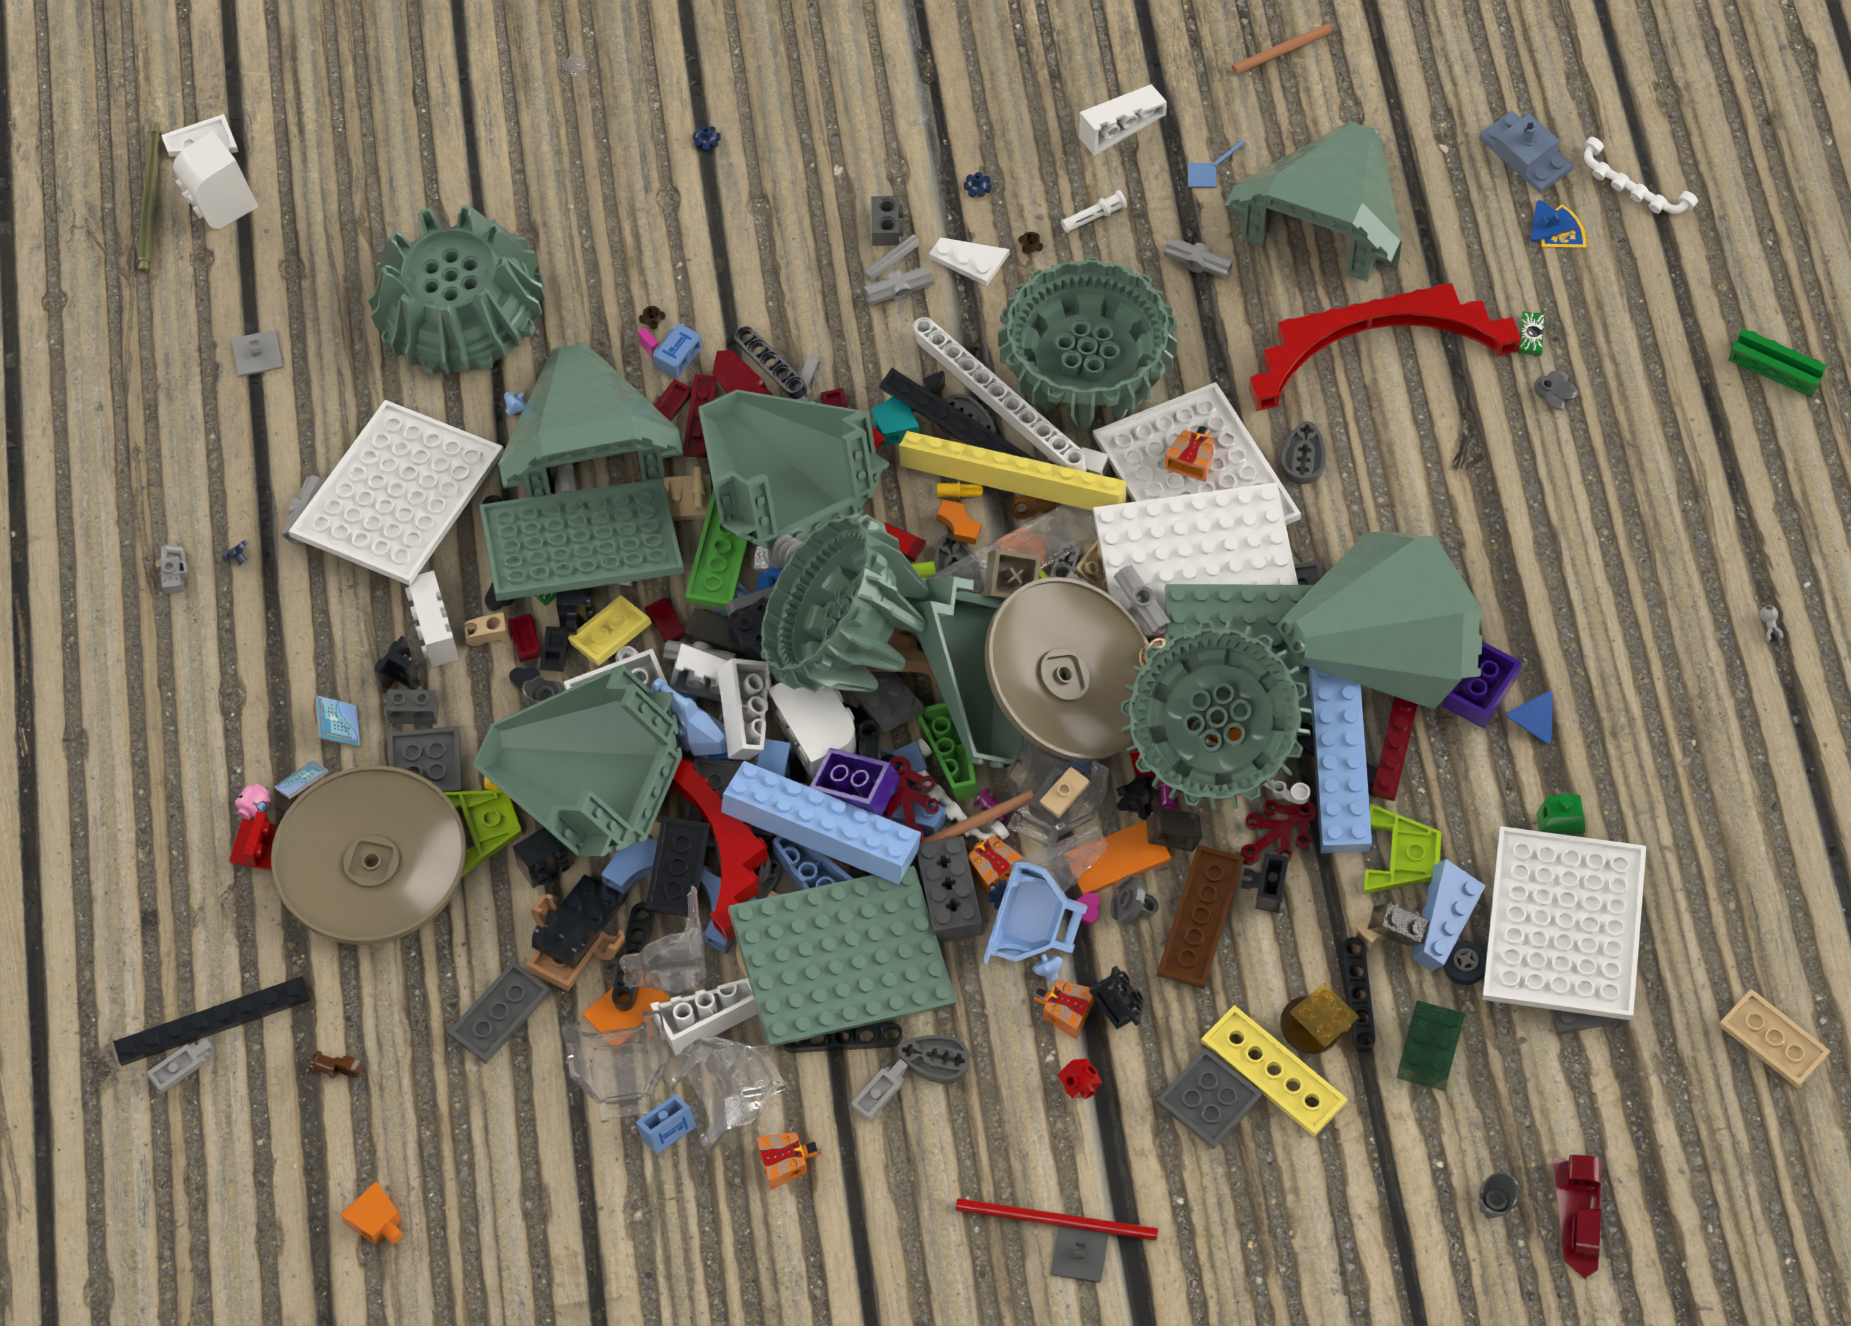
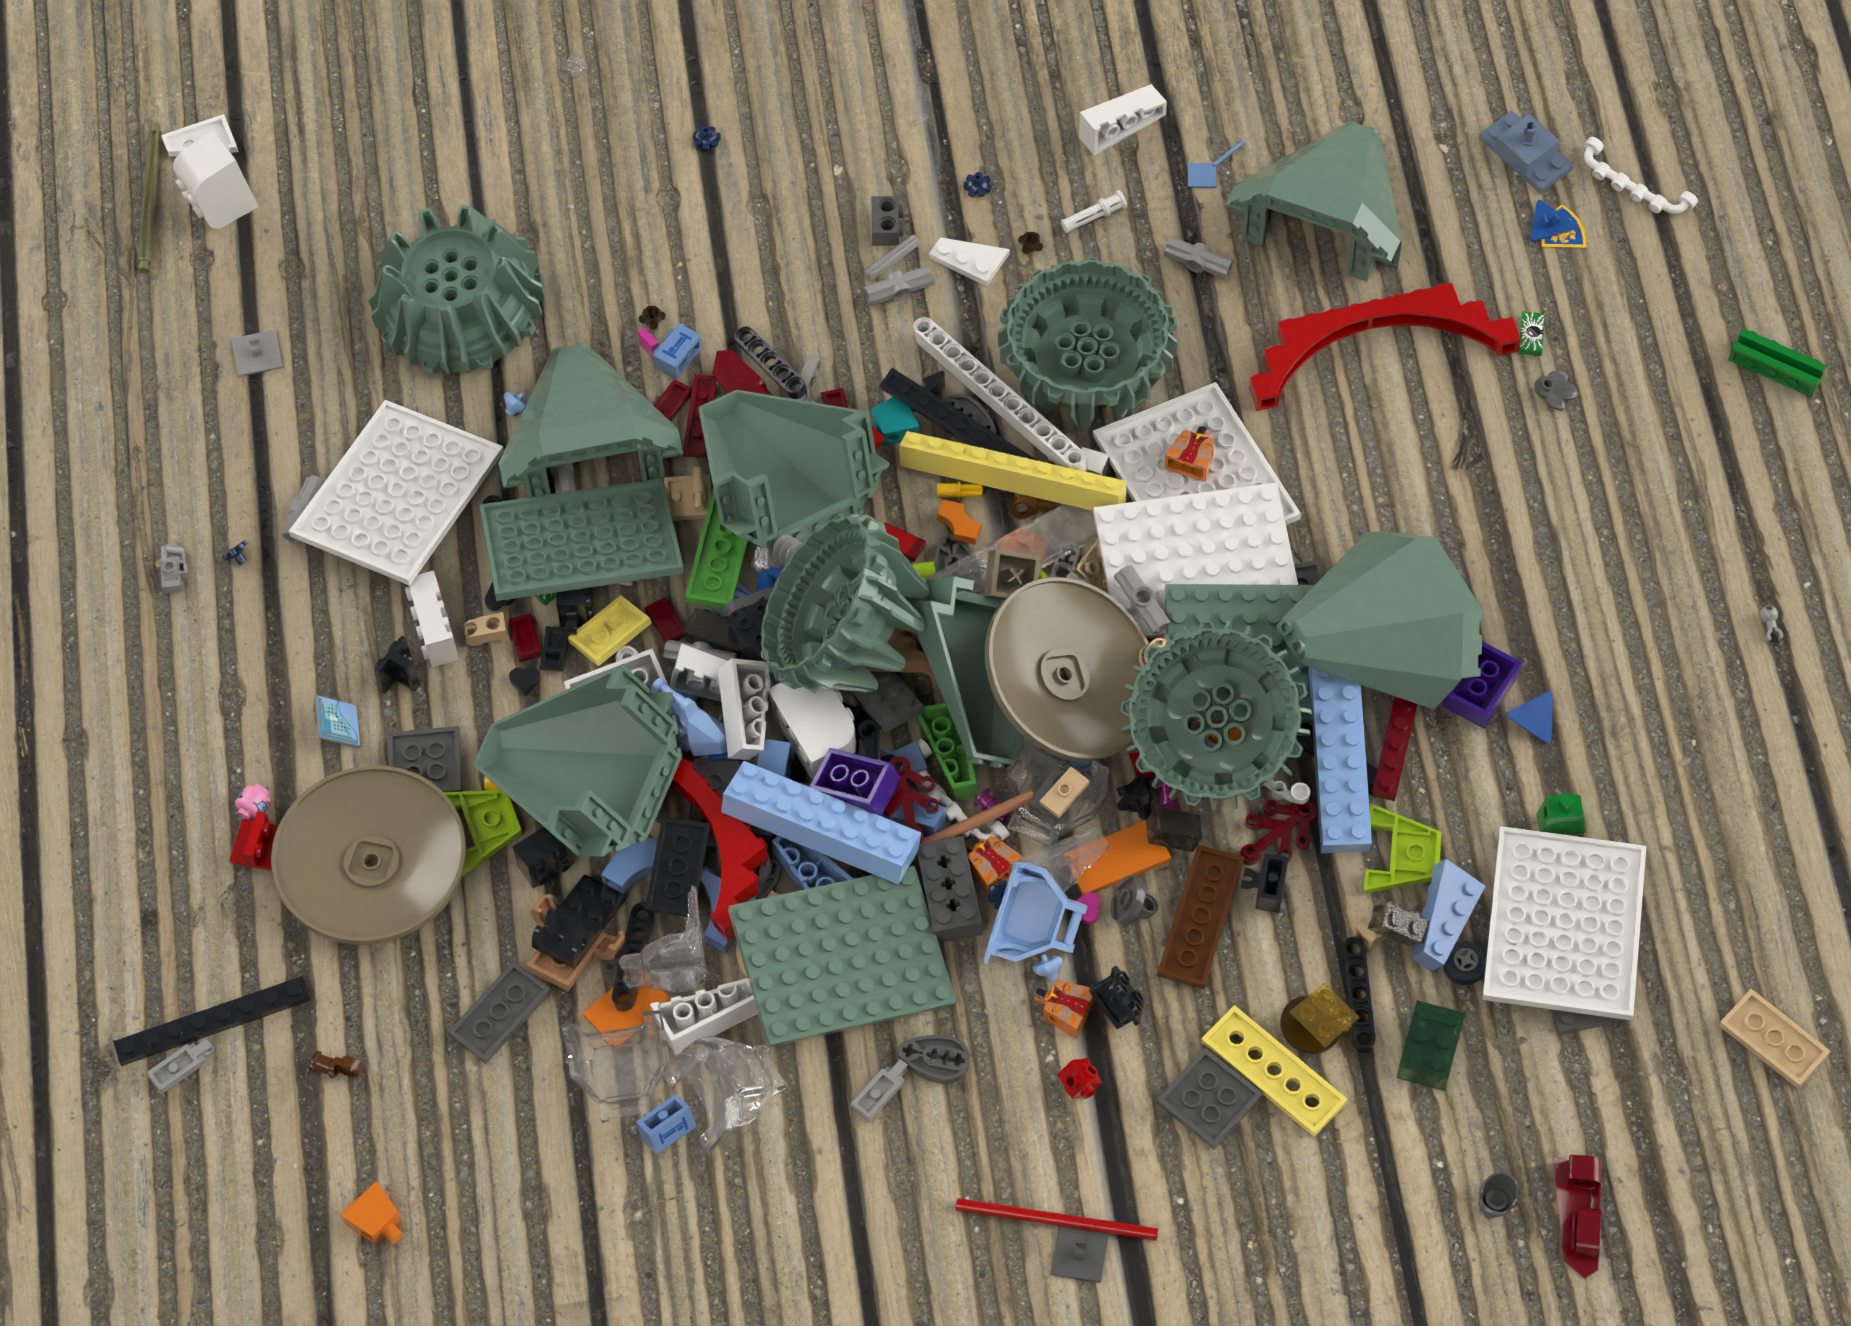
(301, 779): piece -> none
(412, 706): dark grey brick -> none
(539, 690): dark grey hair -> none
(784, 1157): torso -> none
(854, 1041): black beam -> none
(1281, 49): nougat piece -> none
(1293, 453): dark grey piece -> none

